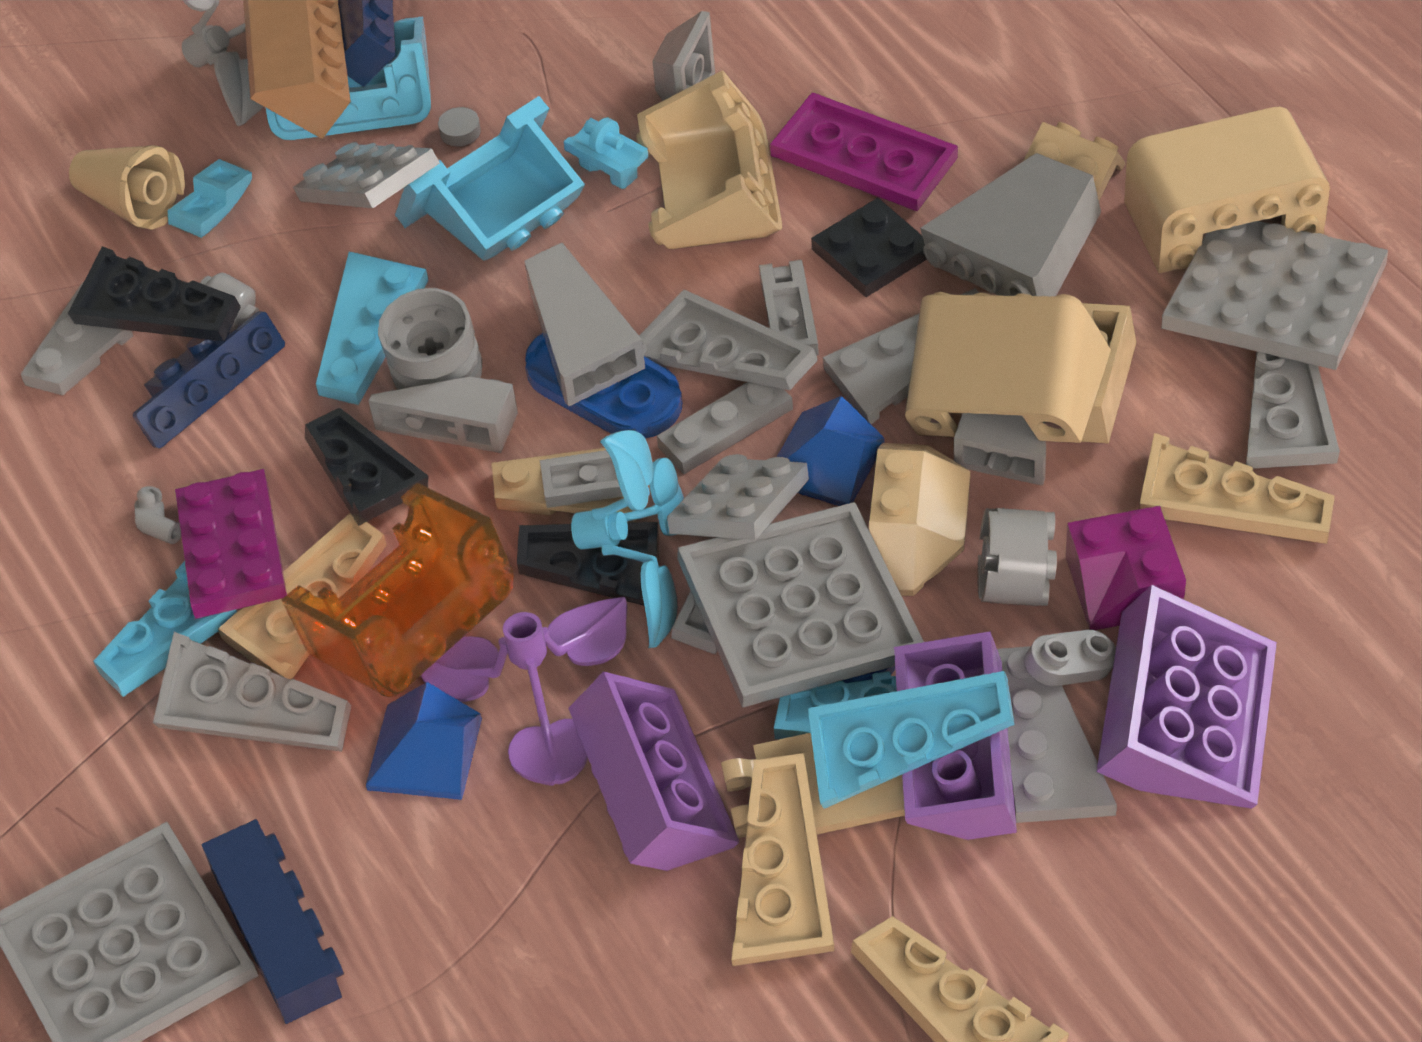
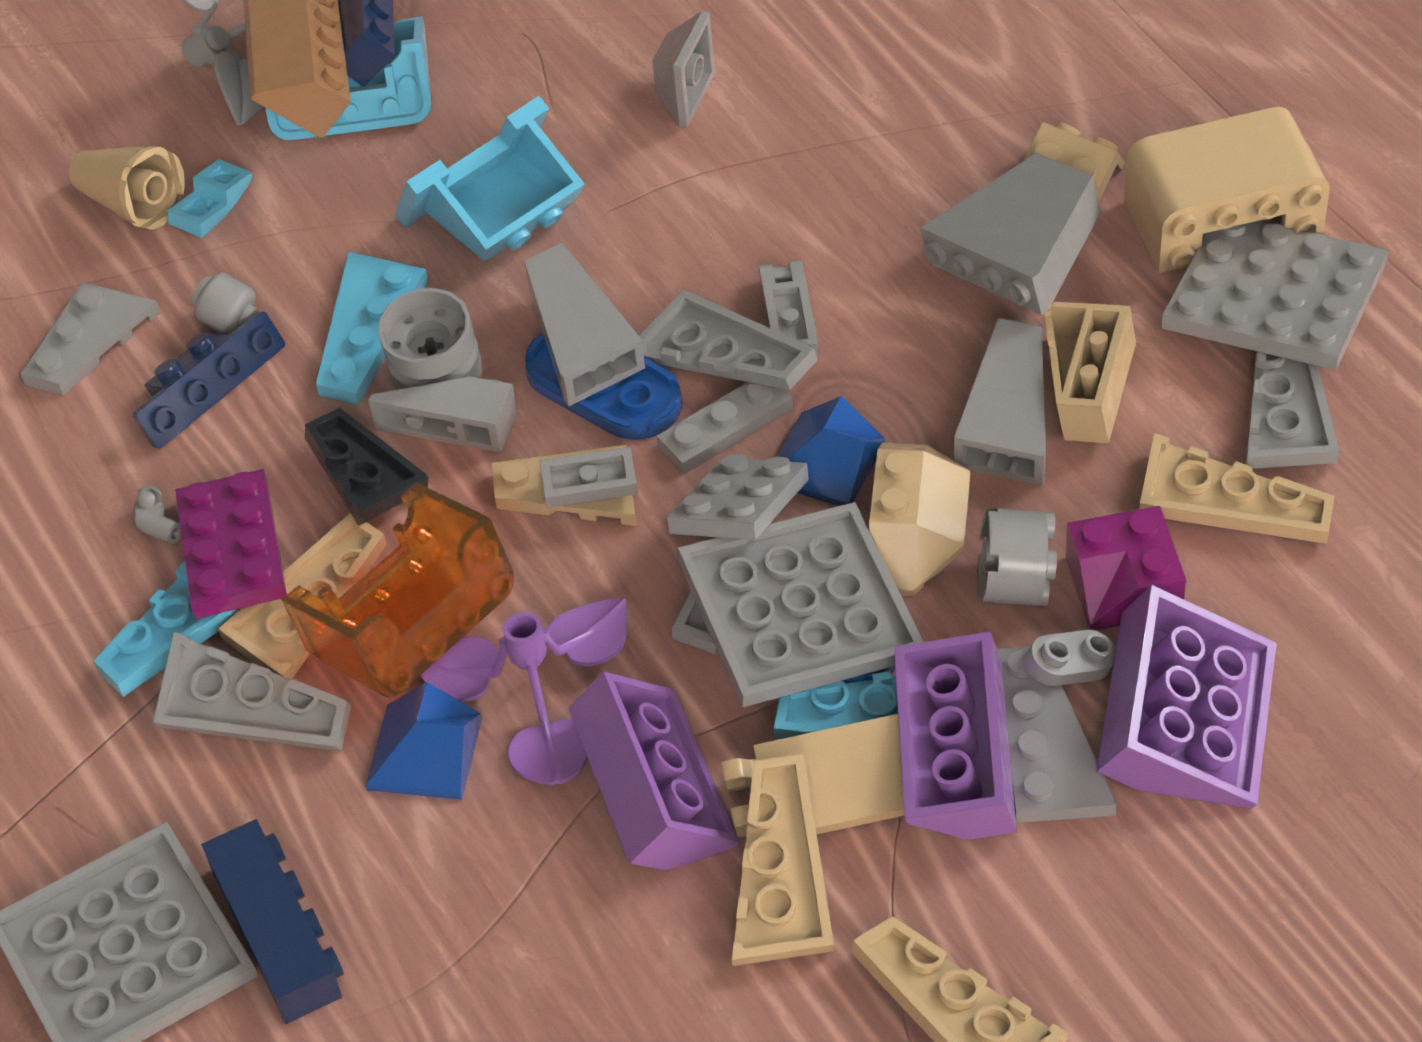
(140, 299): black wing -> none
(364, 174): light grey plate -> none
(459, 126): light grey tile -> none
(552, 556): black wing -> none
(605, 149): medium azure hips -> none
(607, 527): medium azure plant -> none
(710, 167): tan windscreen -> none
(864, 151): magenta plate -> none
(870, 247): black plate -> none
(876, 368): light grey wing -> none
(894, 732): medium azure wing -> none
(1006, 359): tan windscreen -> none

